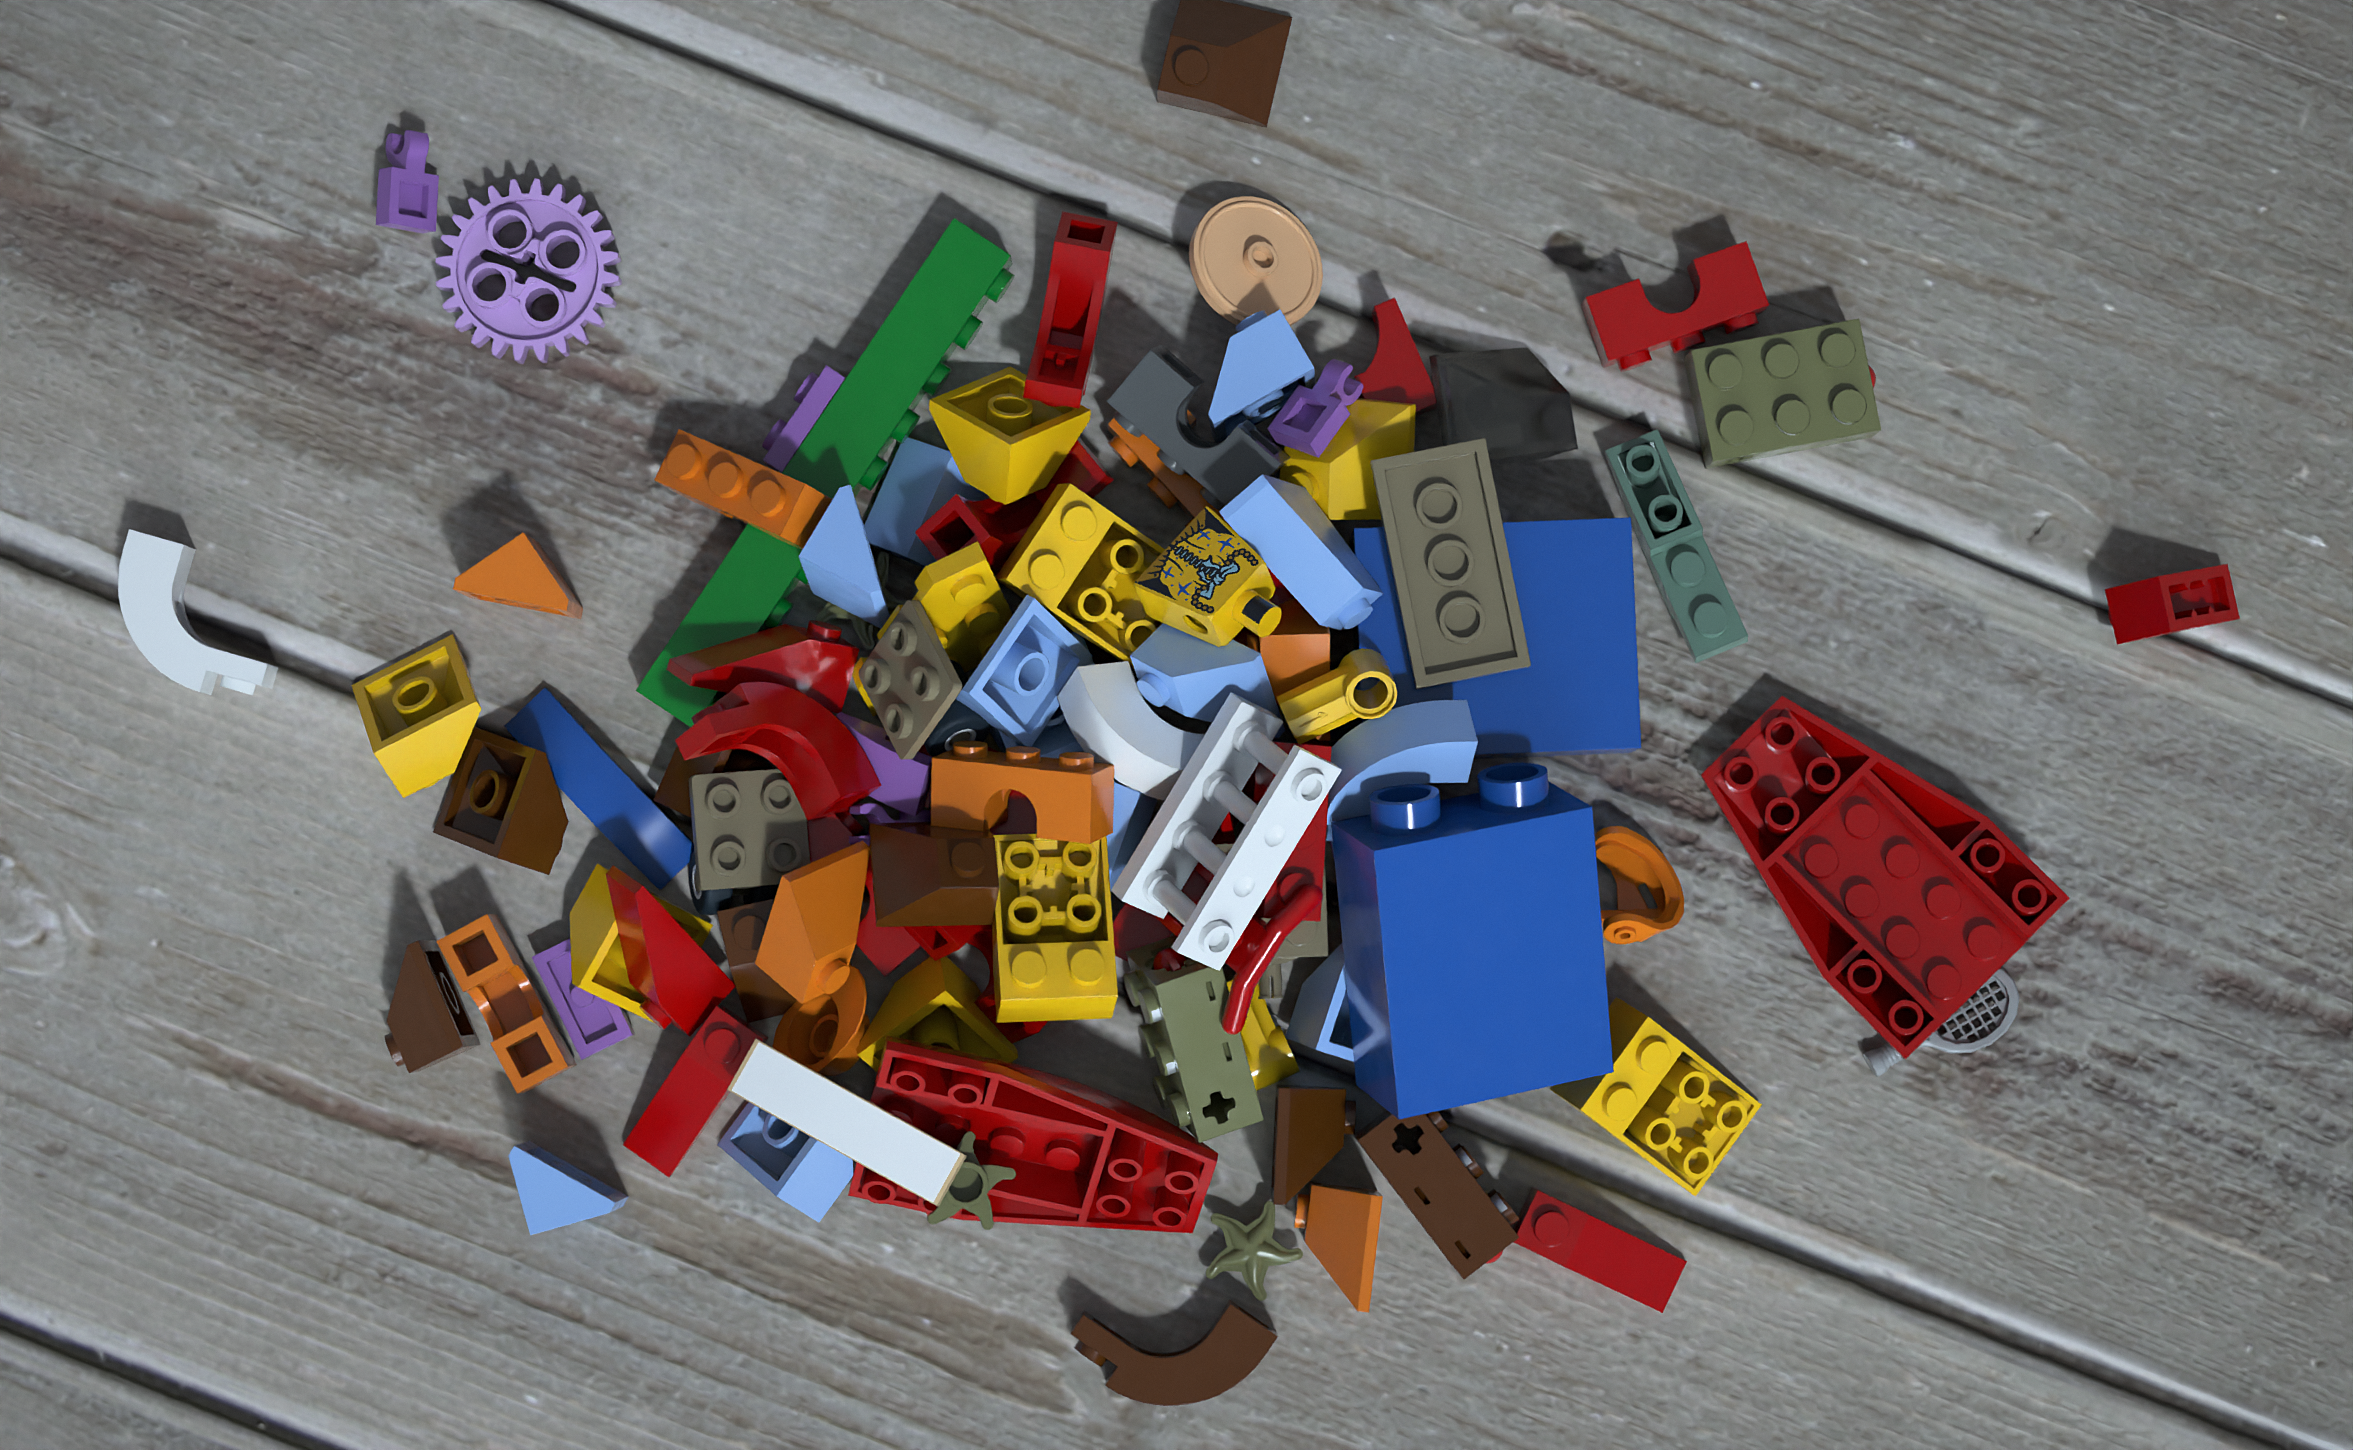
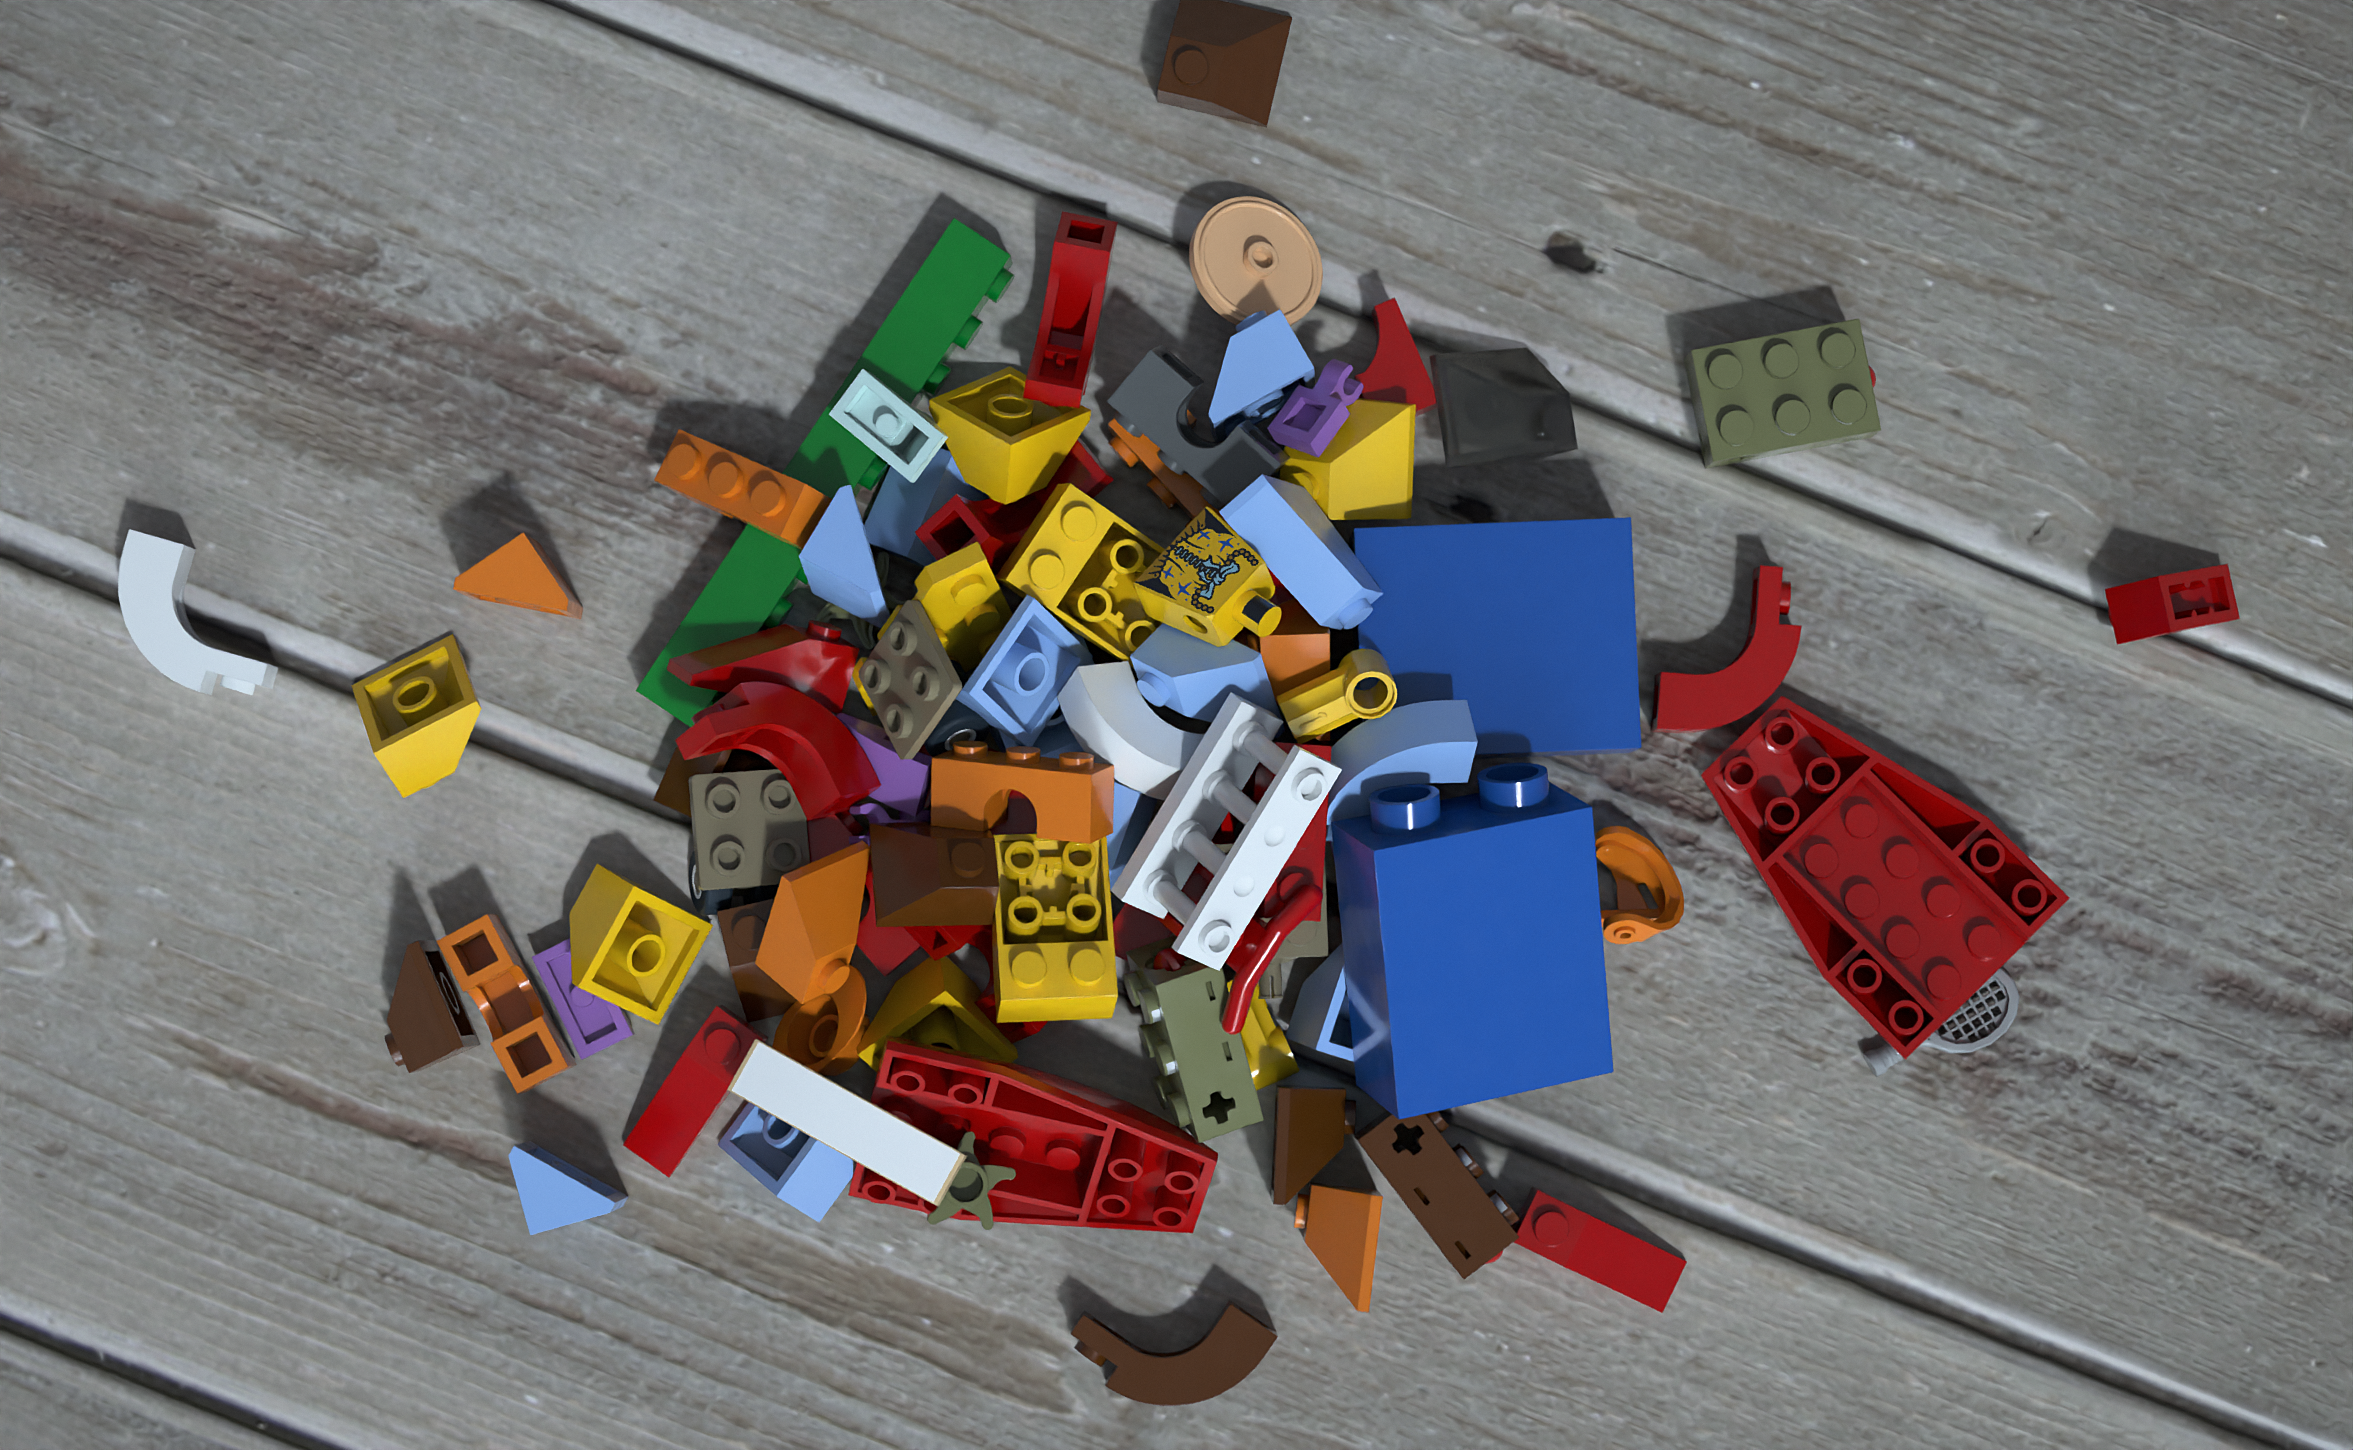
(405, 192): medium lavender plate -> none
(504, 803): reddish brown slope -> none
(547, 224): lavender gear -> none
(603, 789): blue slope -> none
(663, 960): red slope -> none
(813, 398): medium lavender plate -> none
(889, 425): none -> light aqua slope
(1251, 1249): olive animal -> none
(1450, 563): dark tan plate -> none
(1630, 328): red arch -> none
(1662, 1100): yellow slope -> none
(1675, 546): sand green slope -> none
(1712, 700): none -> red arch

